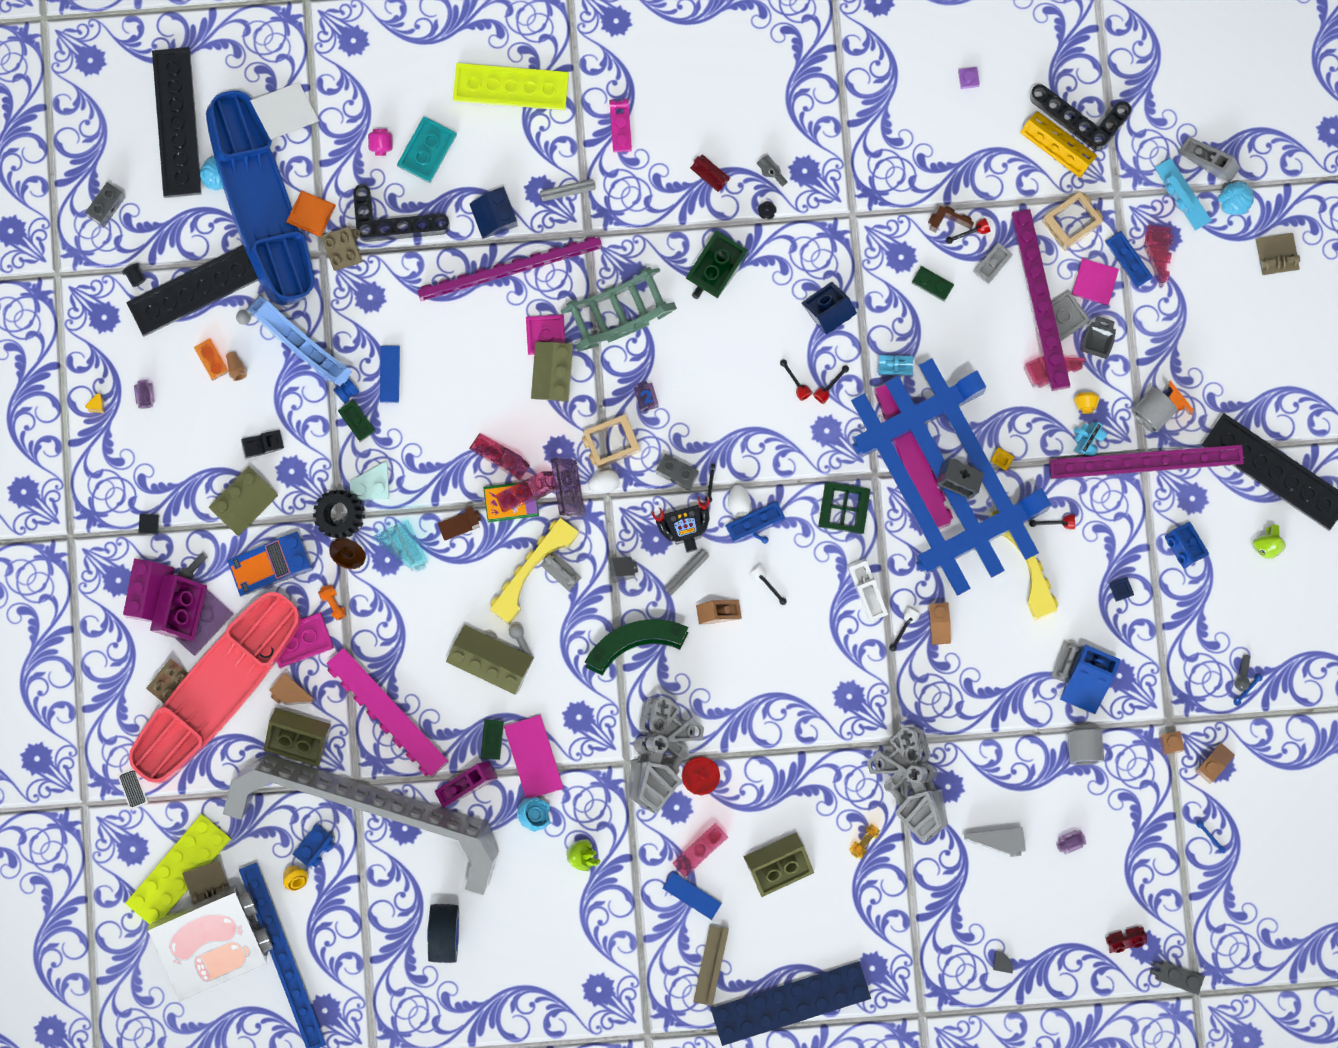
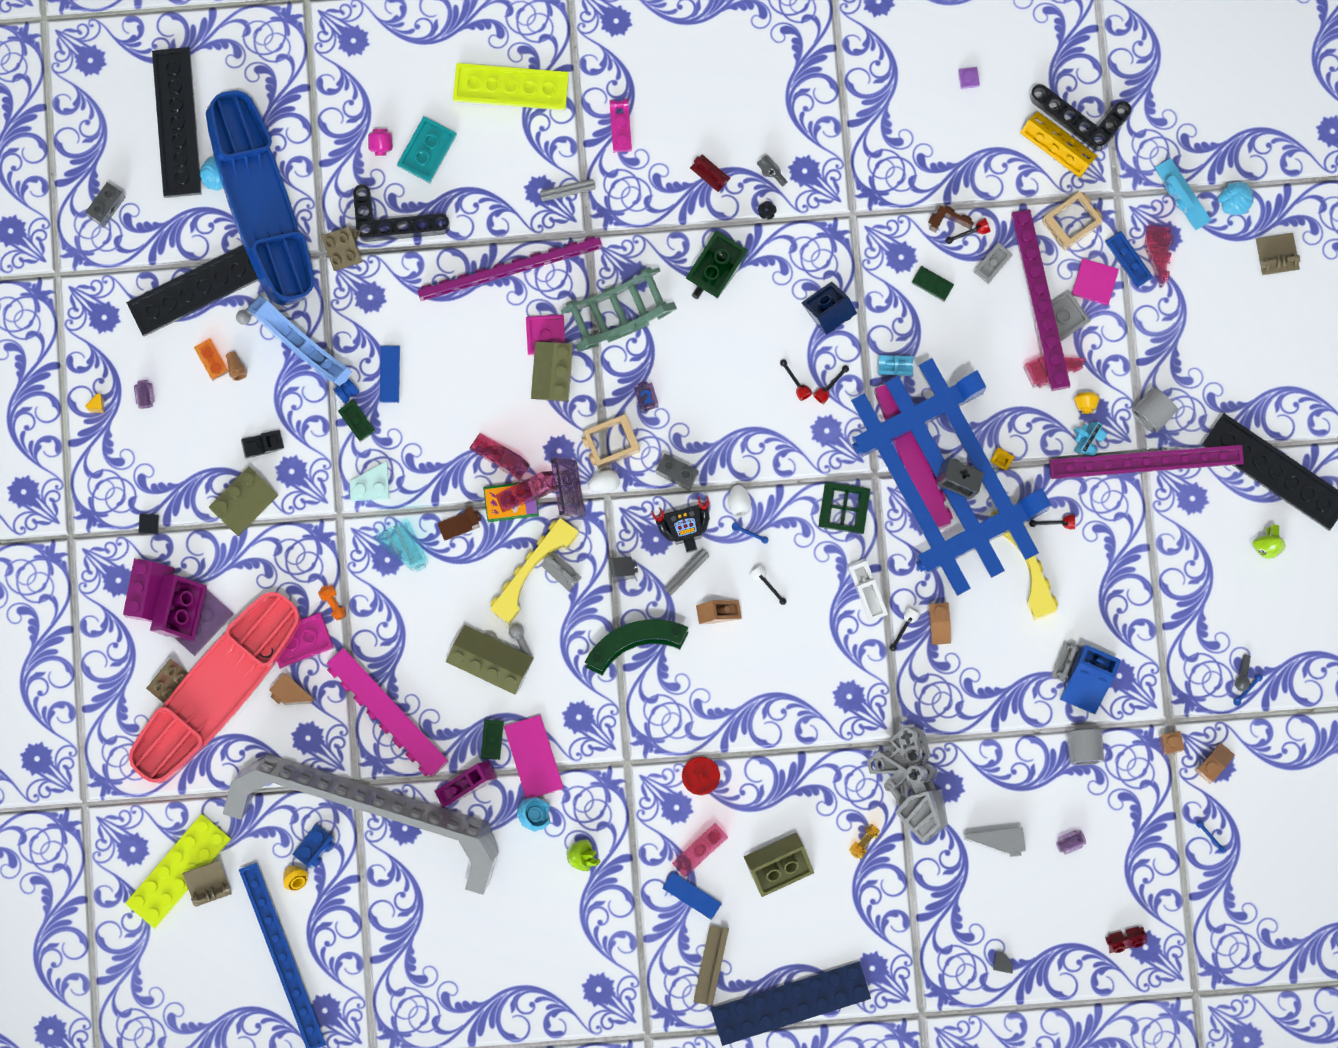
(132, 789): sticker -> none
(134, 275): black bush -> none
(188, 572): dark grey bar -> none
(210, 942): brick -> none
(270, 564): slope -> none
(284, 110): white sticker -> none
(296, 737): olive slope -> none
(311, 213): orange piece -> none
(323, 514): black tyre -> none
(347, 553): reddish brown dish -> none
(443, 933): black wheel -> none
(493, 213): dark blue slope -> none
(650, 780): light grey piece -> none
(710, 483): black hinge -> none
(755, 522): blue tile -> none
(1099, 338): dark grey piece -> none
(1121, 589): dark blue tile -> none
(1178, 977): dark grey hinge -> none
(1179, 401): orange piece -> none
(1186, 545): blue bracket -> none
(1210, 159): light grey slope -> none

